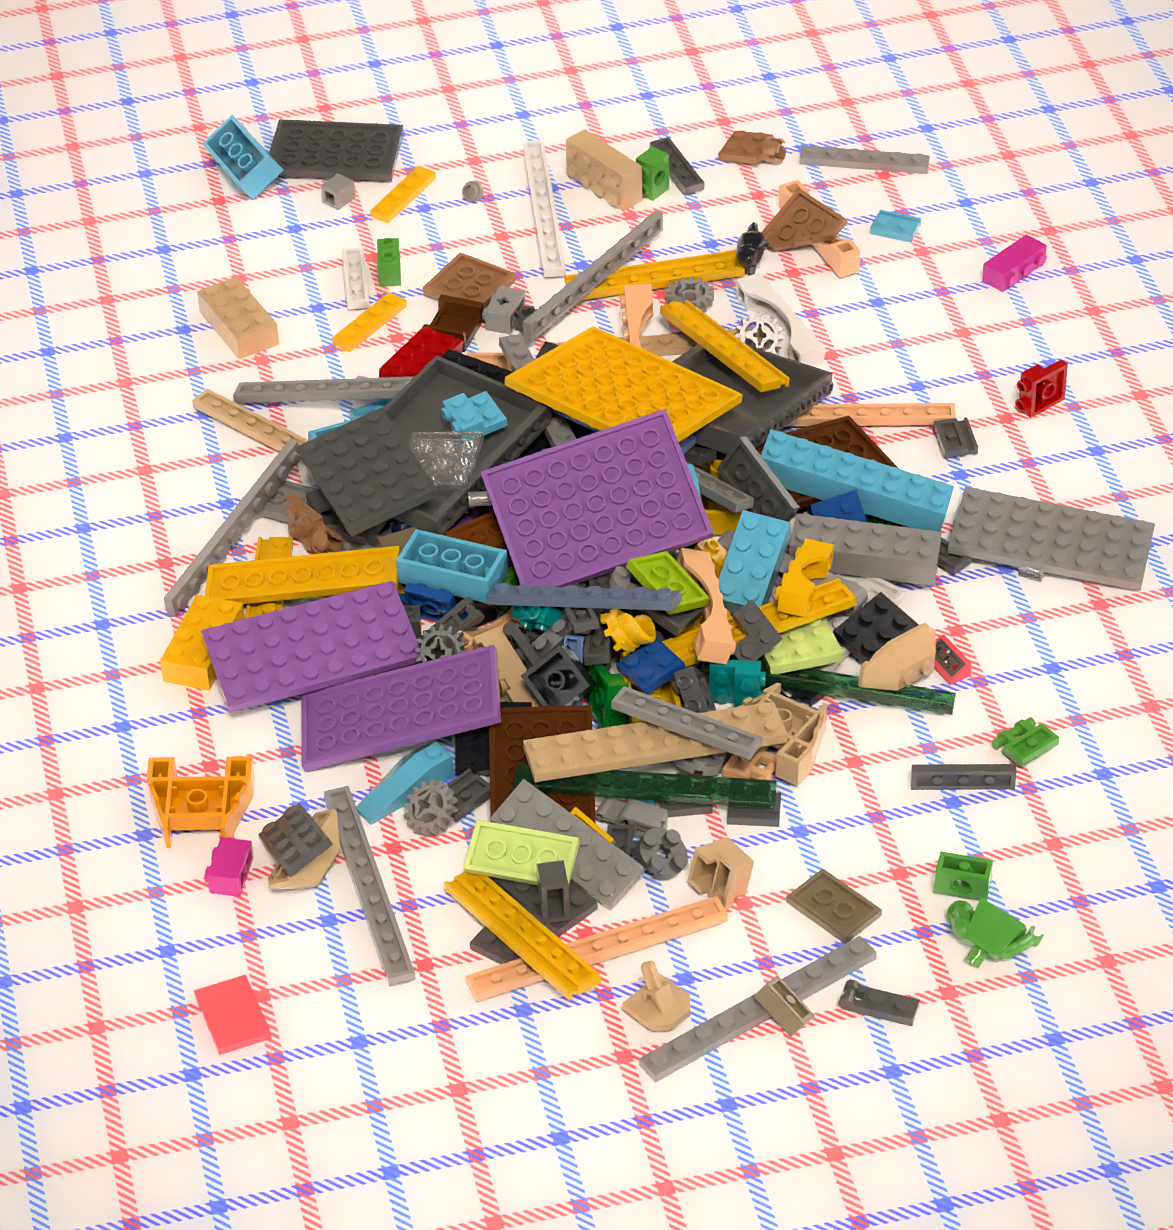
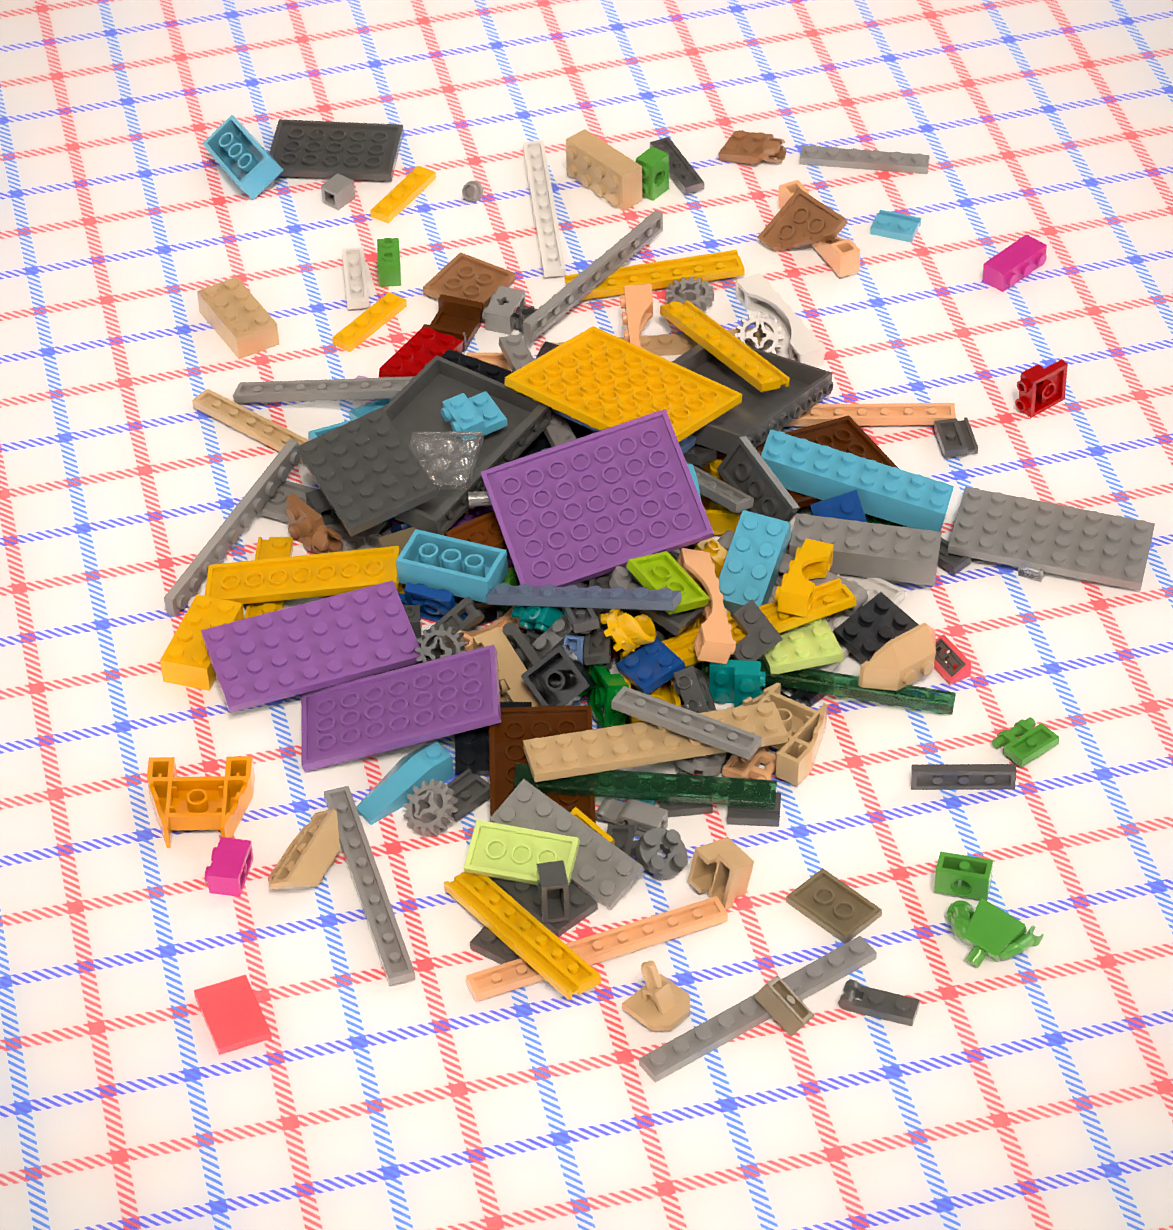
(295, 839): dark grey plate -> none
(751, 248): black animal -> none

